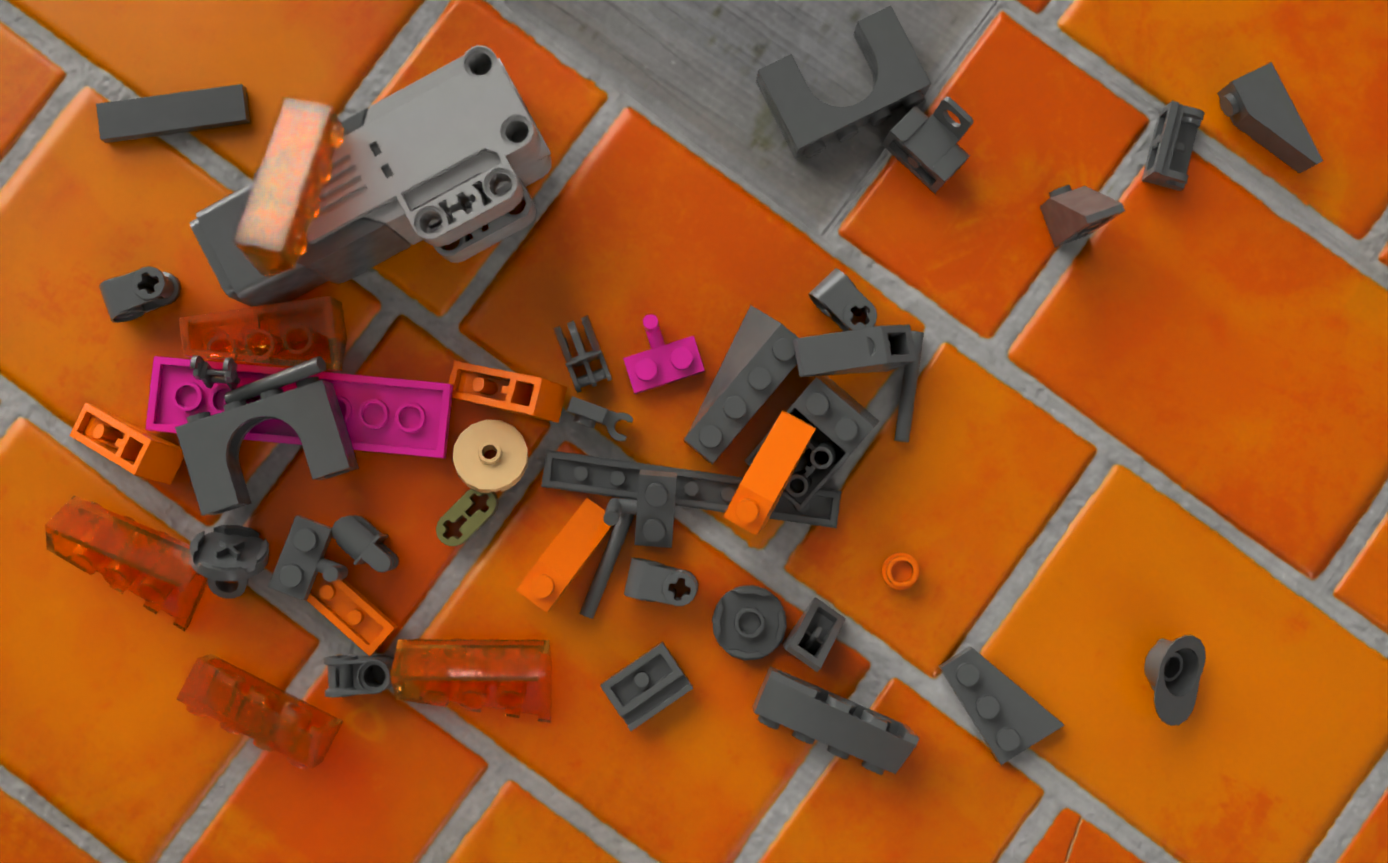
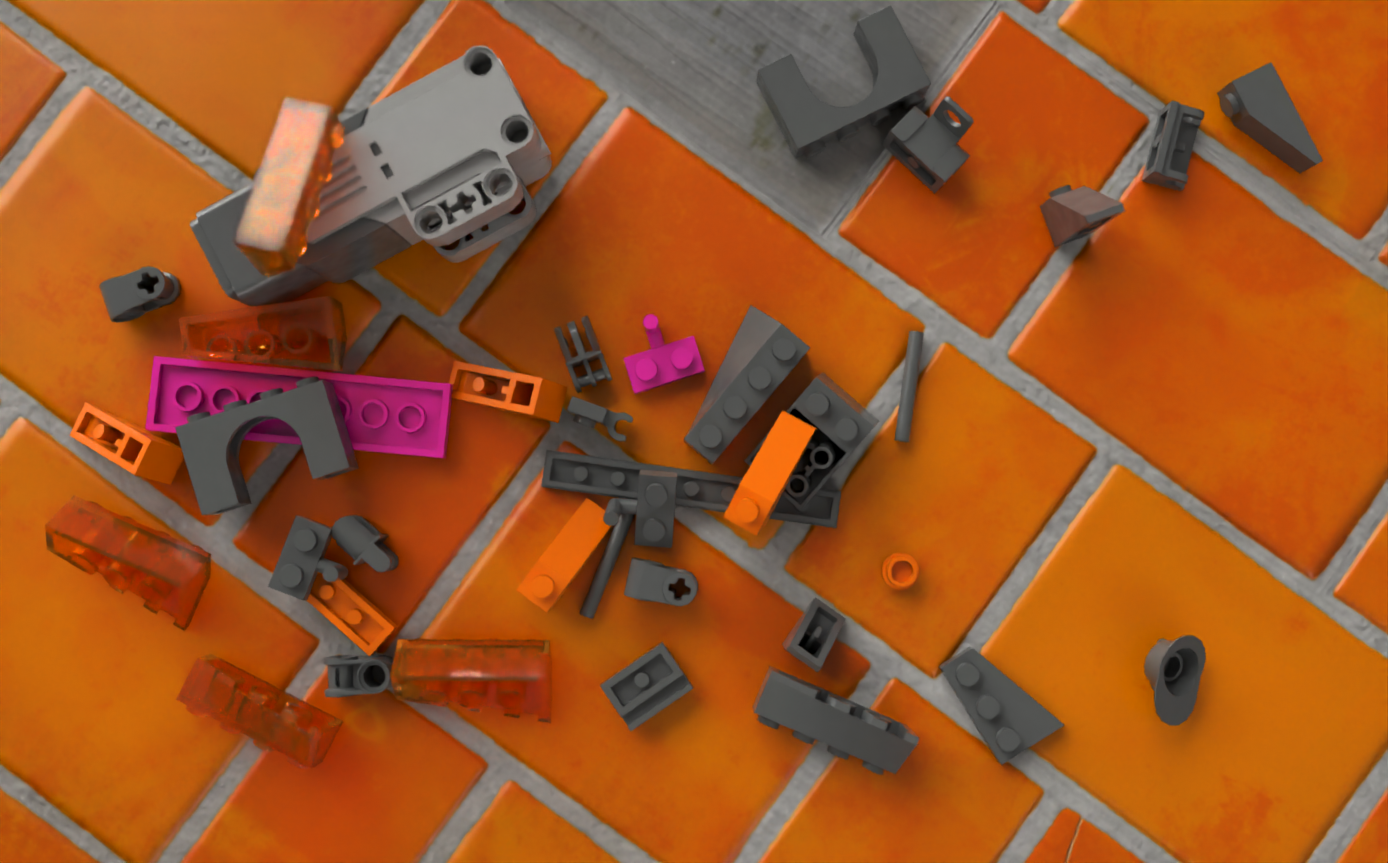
(173, 113): dark grey tile -> none
(204, 372): dark grey piece -> none
(228, 555): dark grey tile -> none
(276, 380): dark grey bar -> none
(473, 523): olive beam -> none
(495, 473): tan plate -> none
(749, 622): dark grey tile -> none
(840, 299): dark grey piece -> none
(855, 351): dark grey slope -> none

